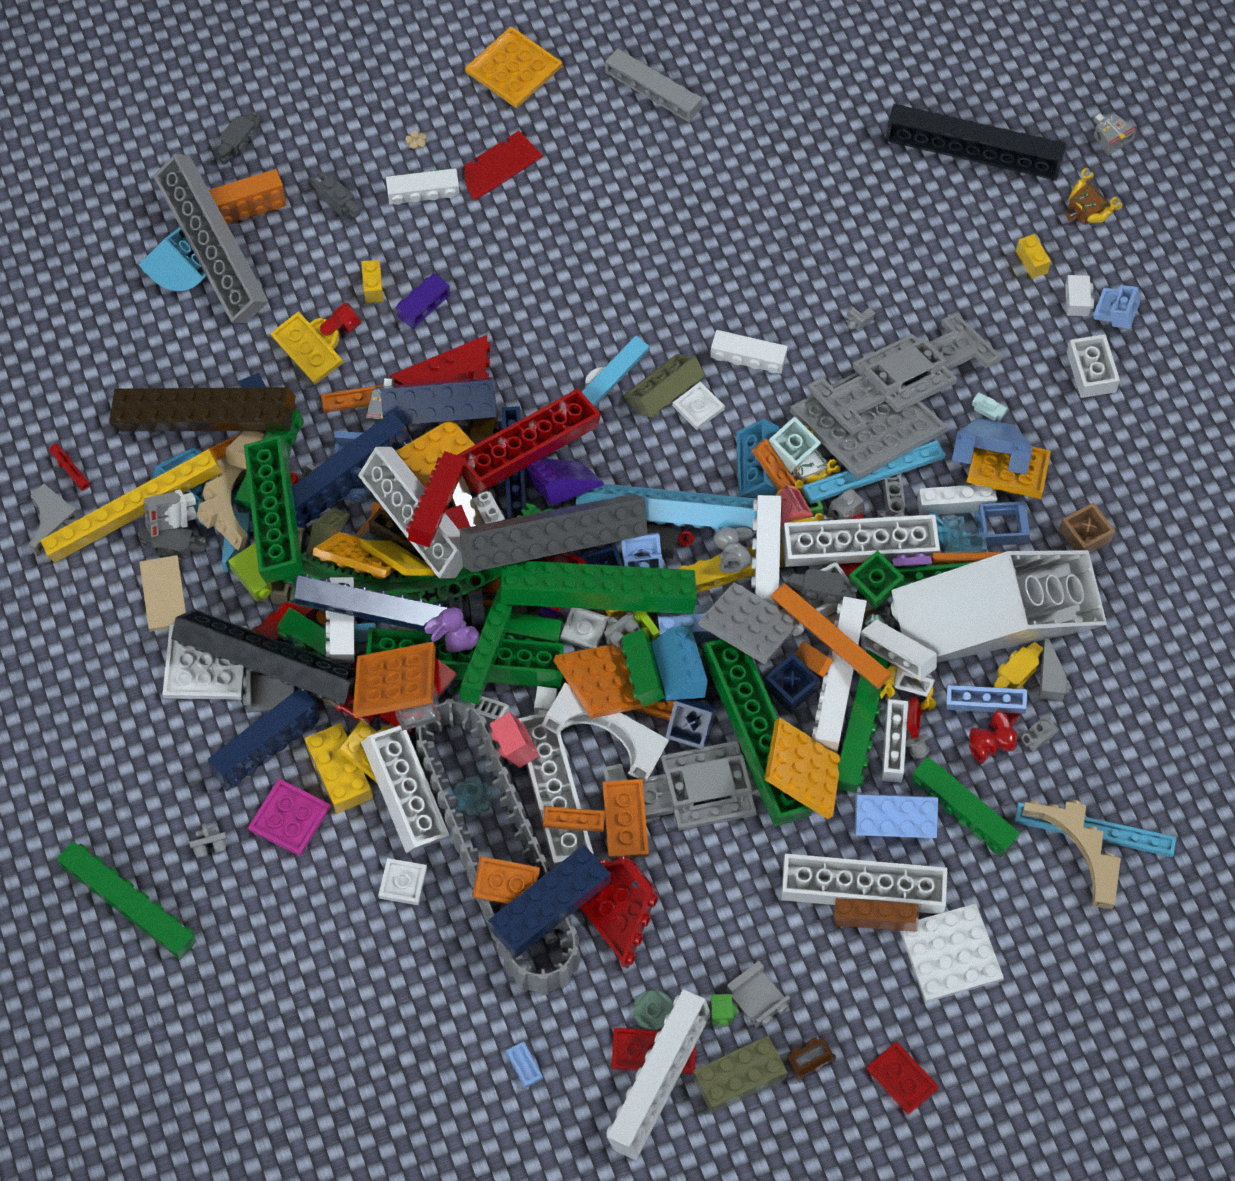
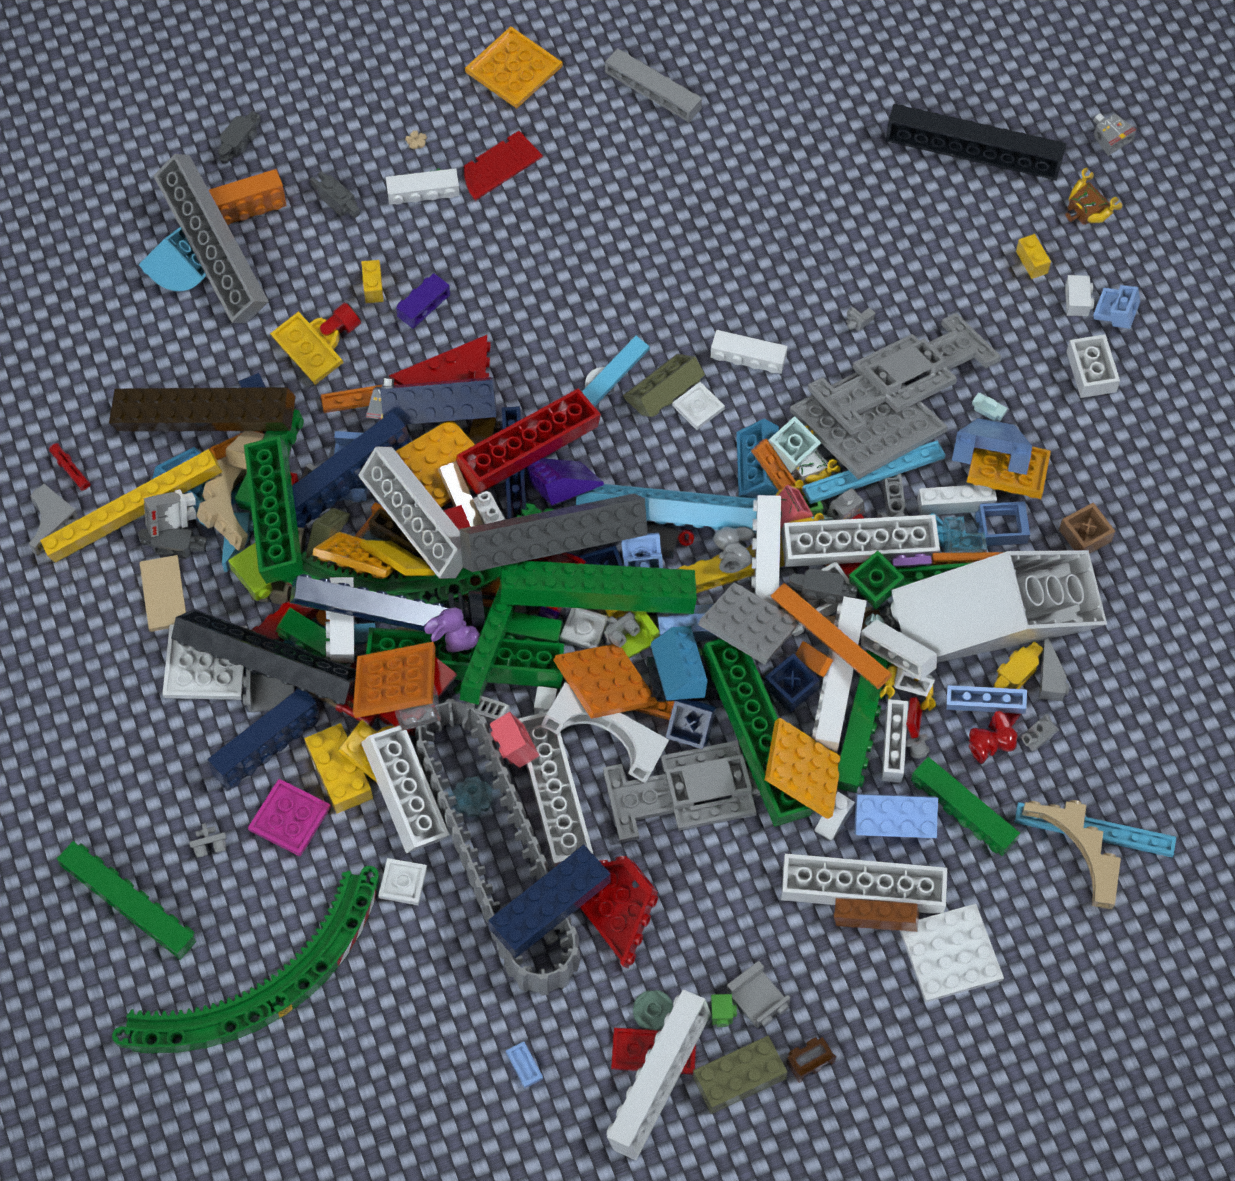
(209, 1026): none -> green gear
(436, 499): red brick -> none
(502, 879): orange tile -> none
(573, 819): orange tile -> none
(625, 819): orange plate -> none
(643, 668): green brick -> none
(842, 810): none -> white slope
(902, 1078): red tile -> none

